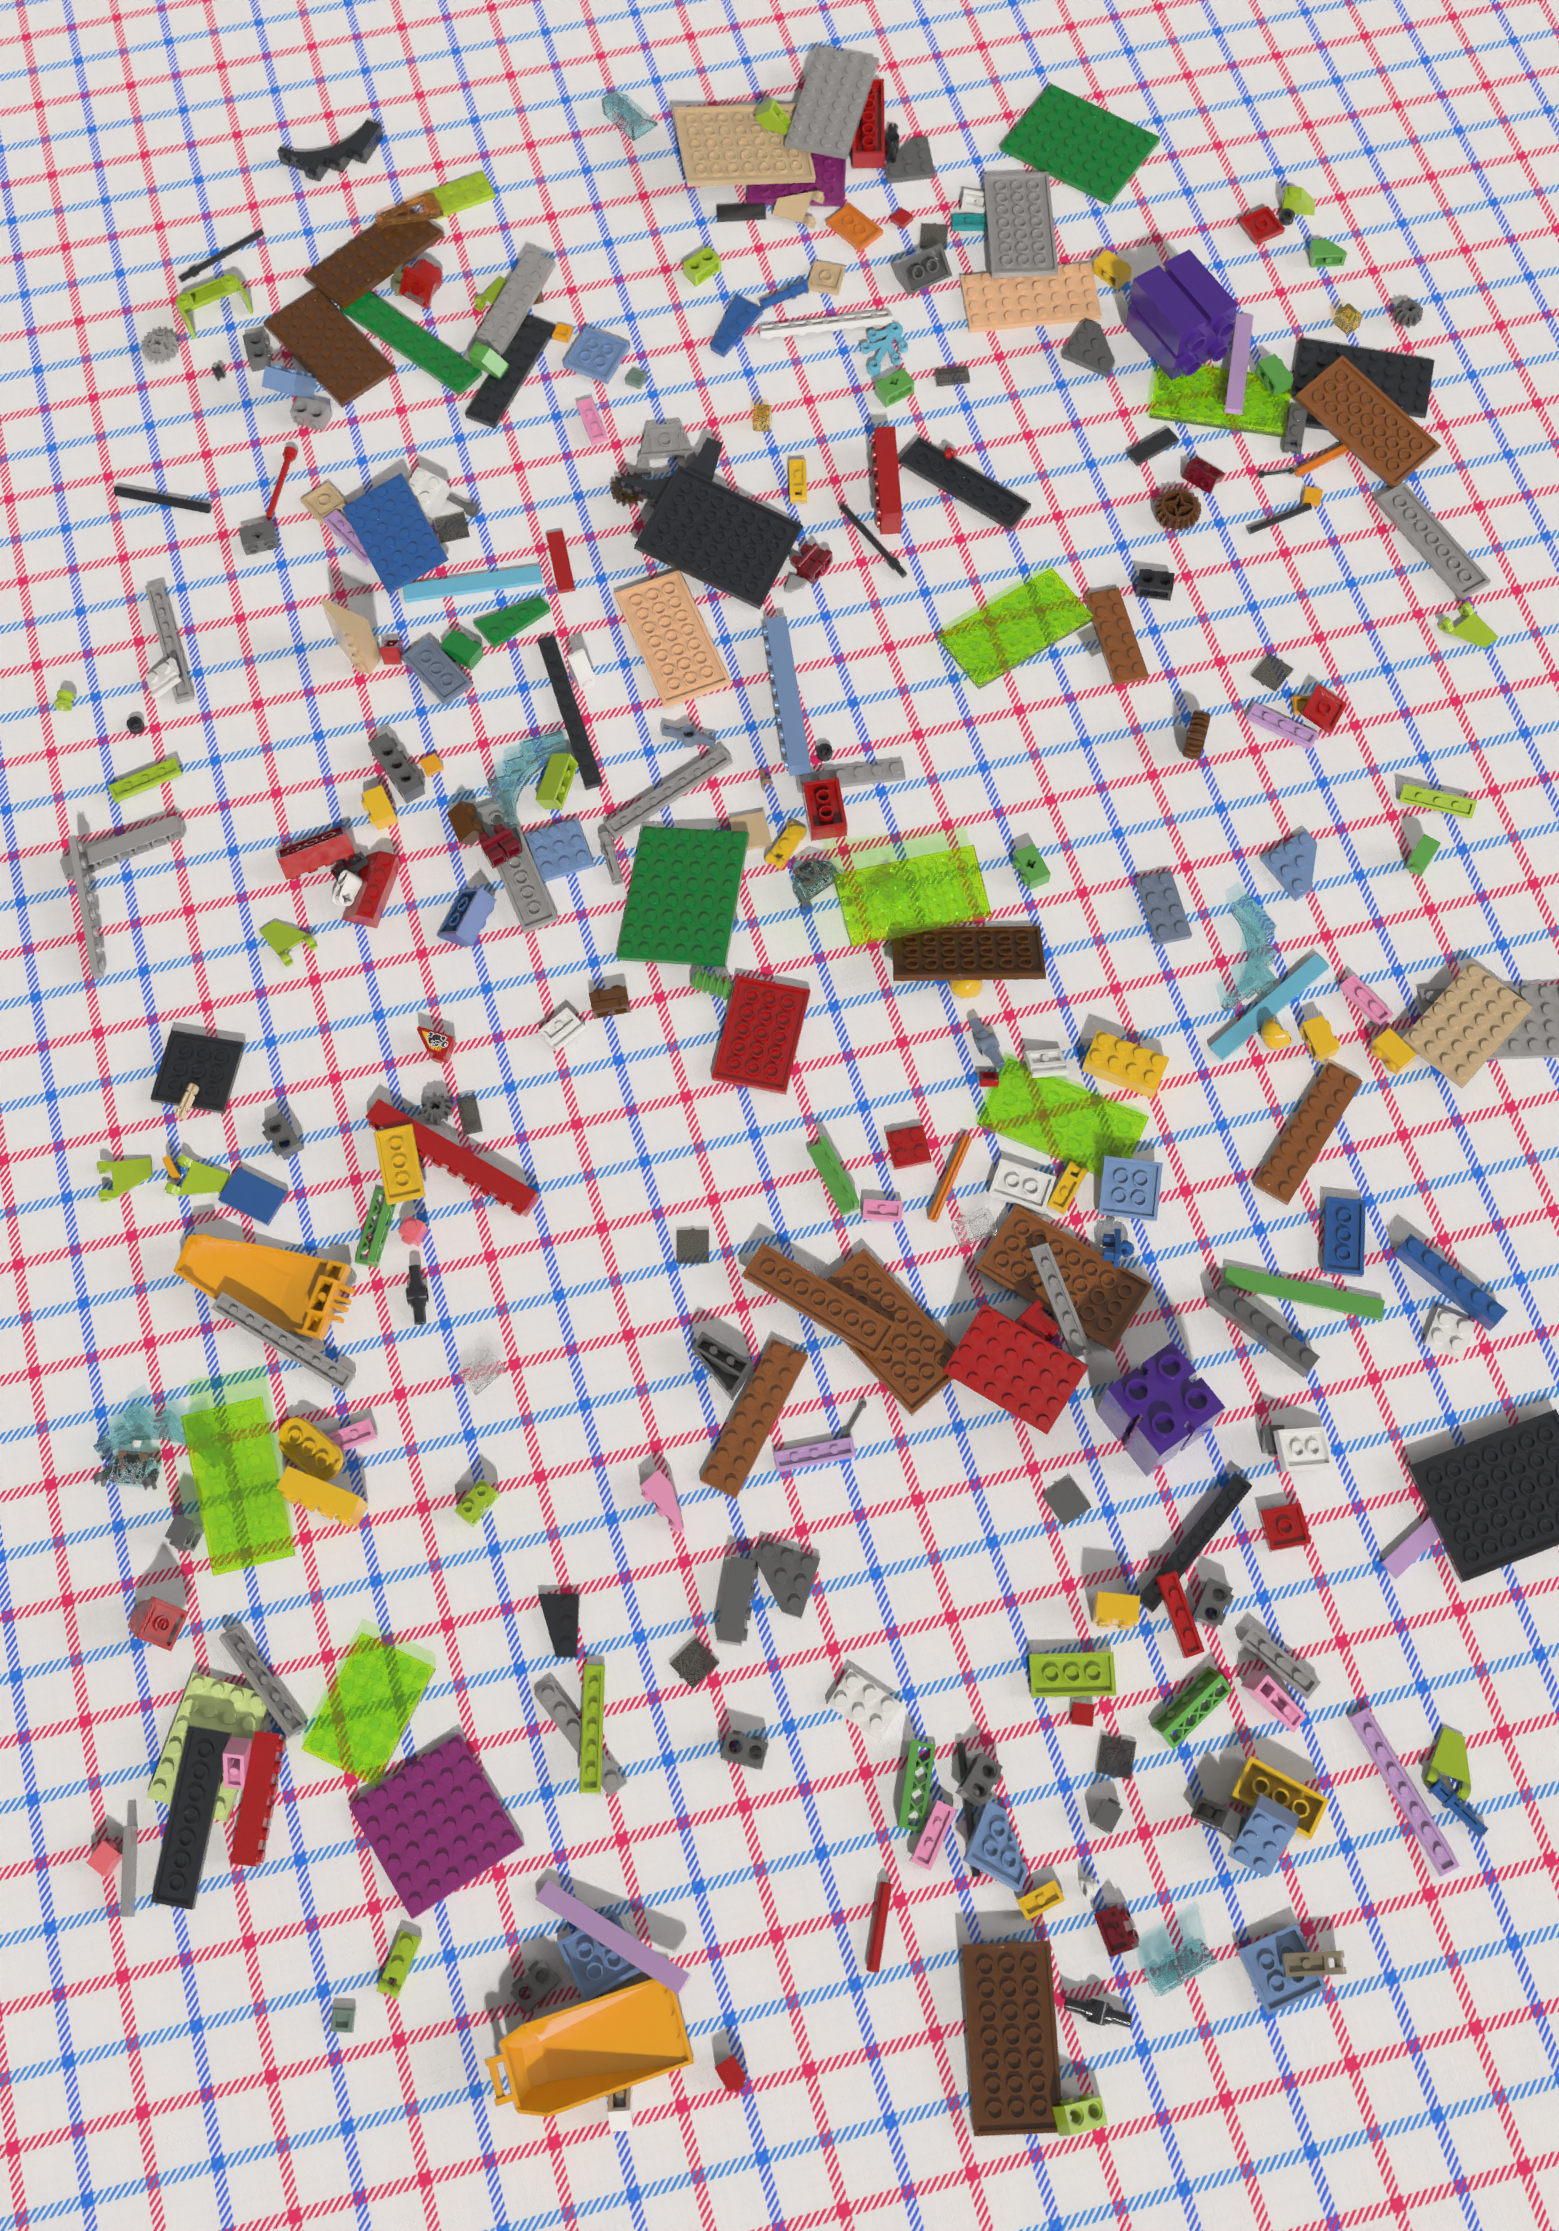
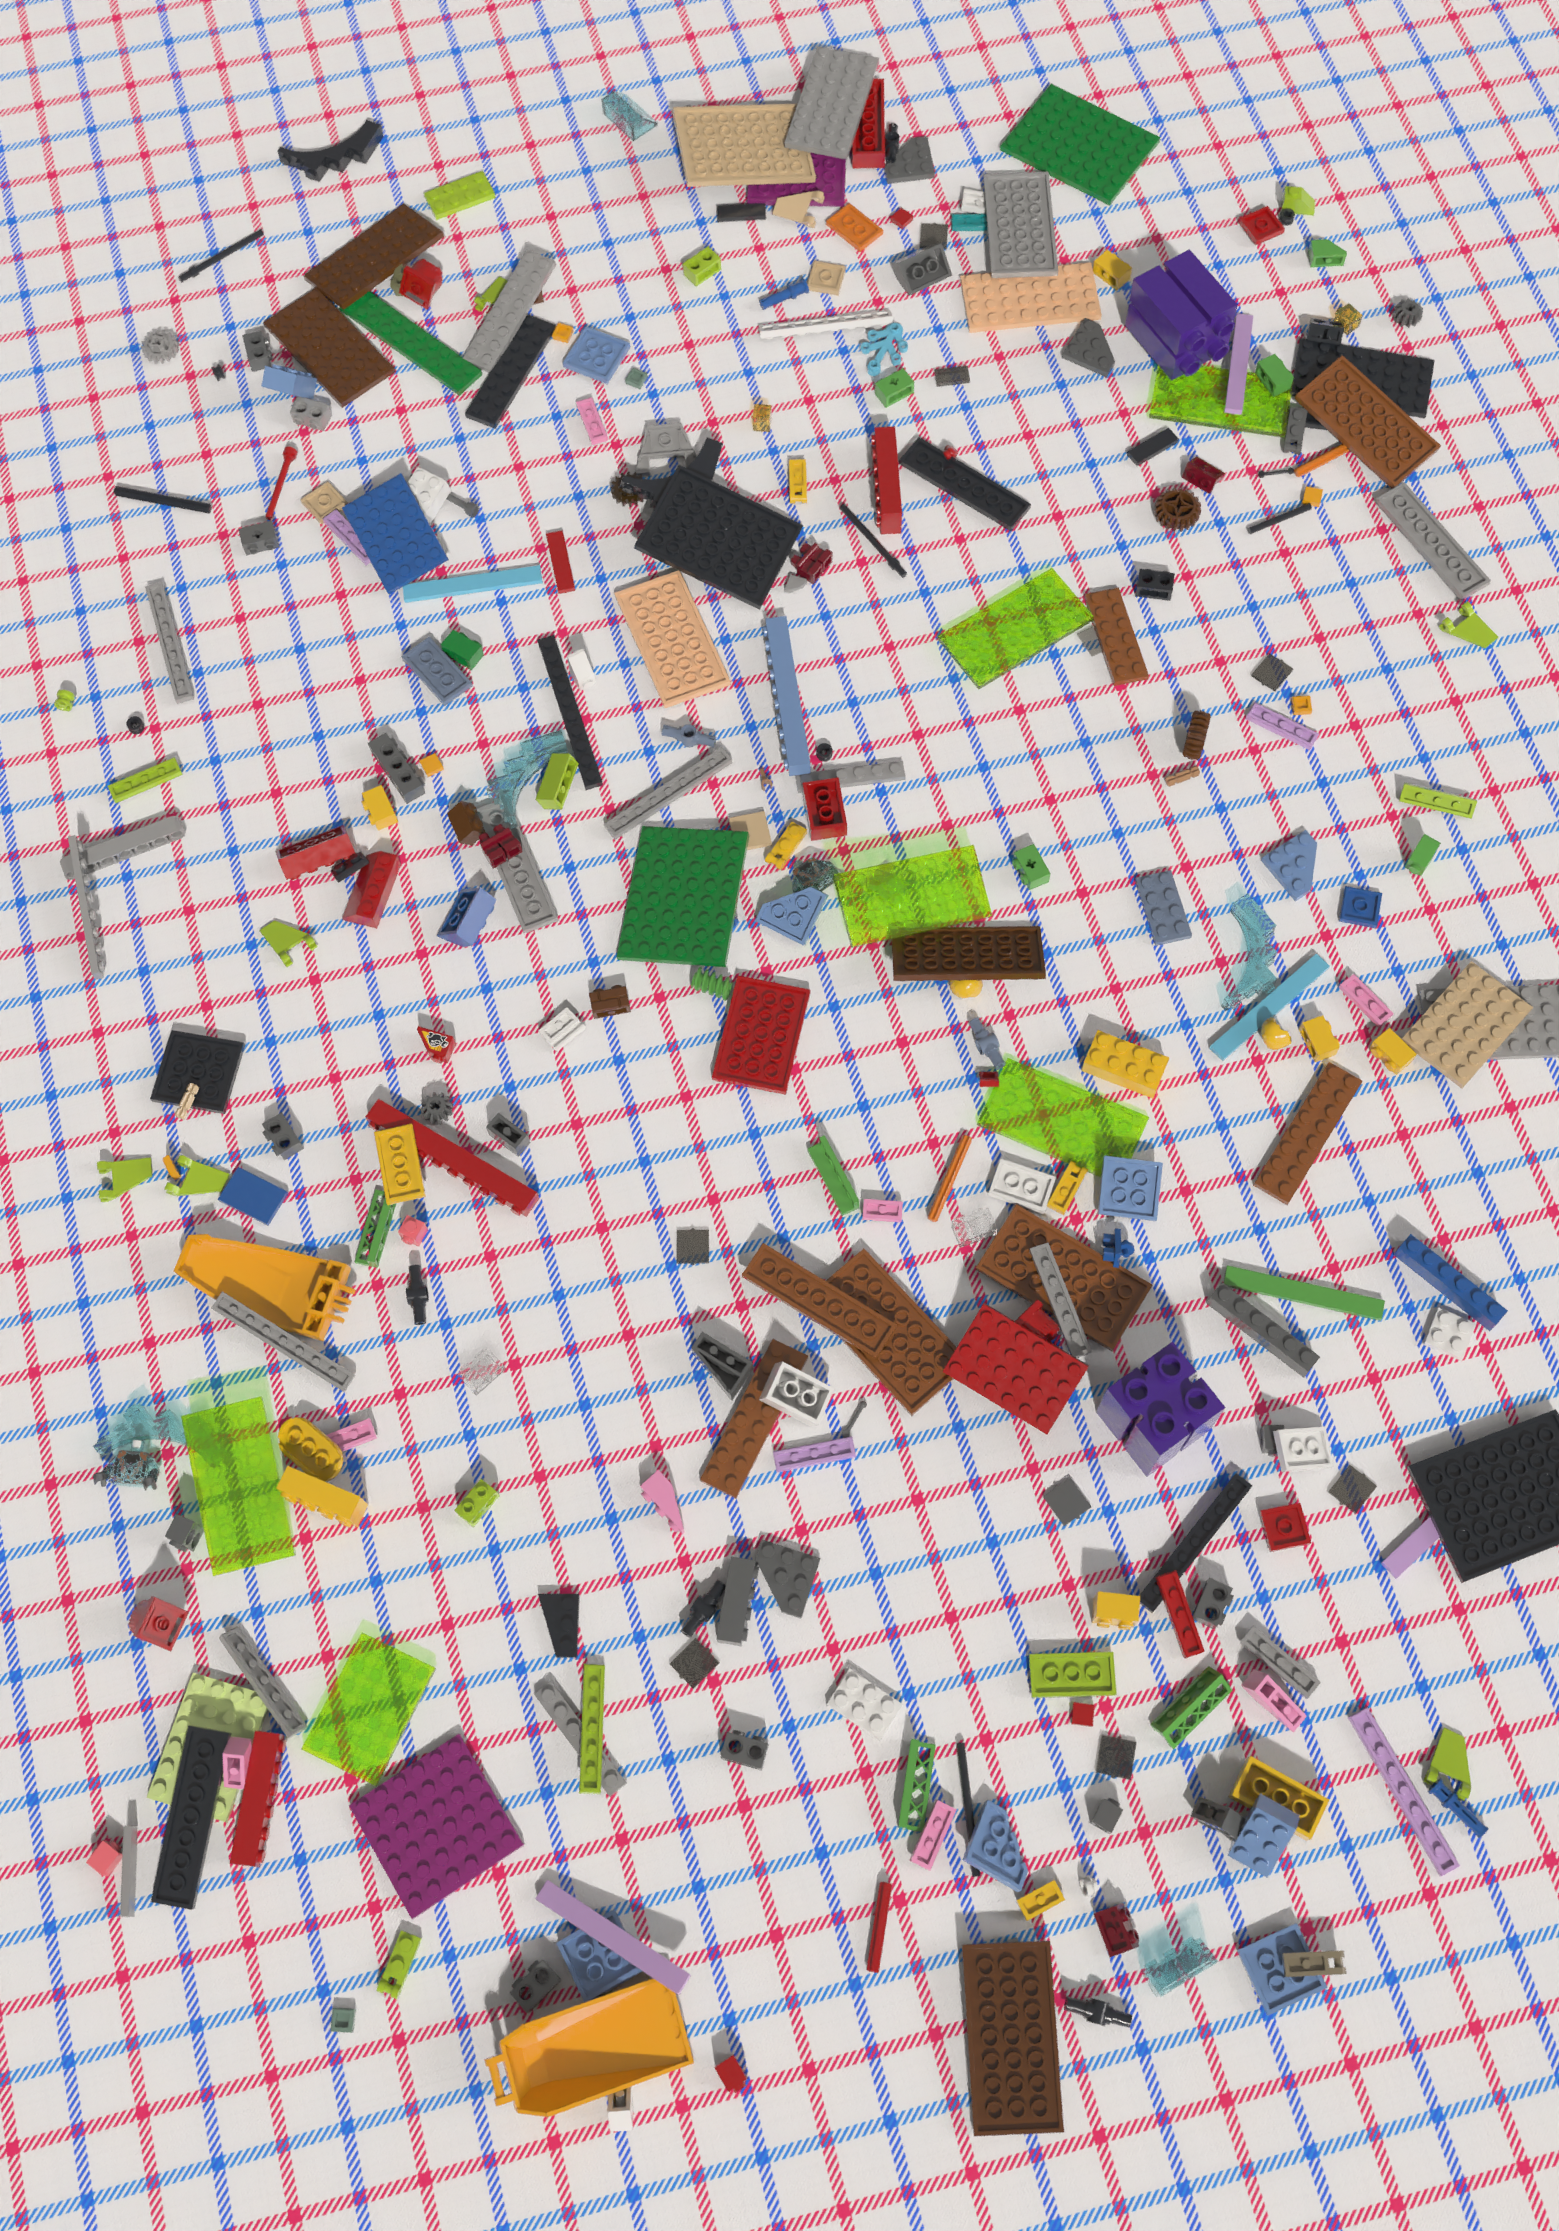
(163, 678): white plate -> none
(207, 294): lime windscreen -> none
(346, 888): white piece -> none
(353, 636): tan slope -> none
(391, 652): red slope -> none
(428, 202): clear orange plate -> none
(452, 527): clear smoke piece -> none
(469, 1115): clear smoke tile -> none
(487, 360): bright green slope -> none
(508, 1134): none -> dark grey brick
(509, 622): green wing -> none
(559, 850): medium blue plate -> none
(608, 851): light grey pin -> none
(703, 1608): none -> black pin
(736, 323): blue wing -> none
(773, 117): lime slope -> none
(793, 914): none -> medium blue plate
(796, 1394): none -> white brick
(908, 1147): red plate -> none
(975, 1776): dark grey brick -> none
(1045, 1063): white plate -> none
(1080, 2118): lime brick -> none
(1182, 776): none -> medium nougat axle
(1323, 708): red plate -> none
(1325, 331): none -> black brick
(1344, 1236): blue plate -> none
(1352, 1489): none -> clear smoke piece
(1360, 907): none -> blue tile

